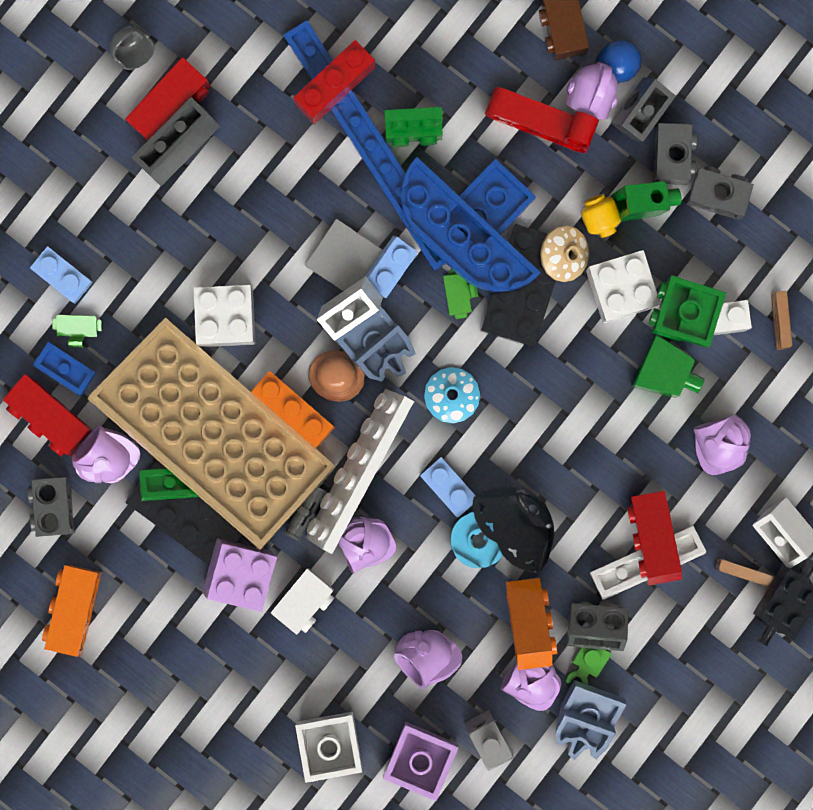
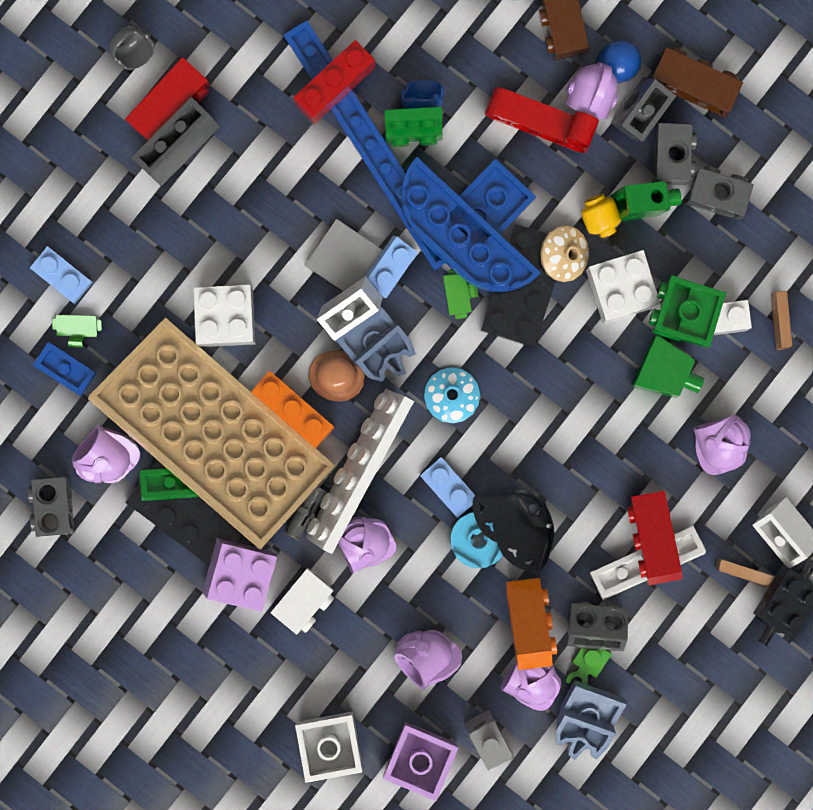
(46, 416): red brick -> none
(71, 610): orange brick -> none
(422, 94): none -> blue hair
(698, 81): none -> reddish brown brick

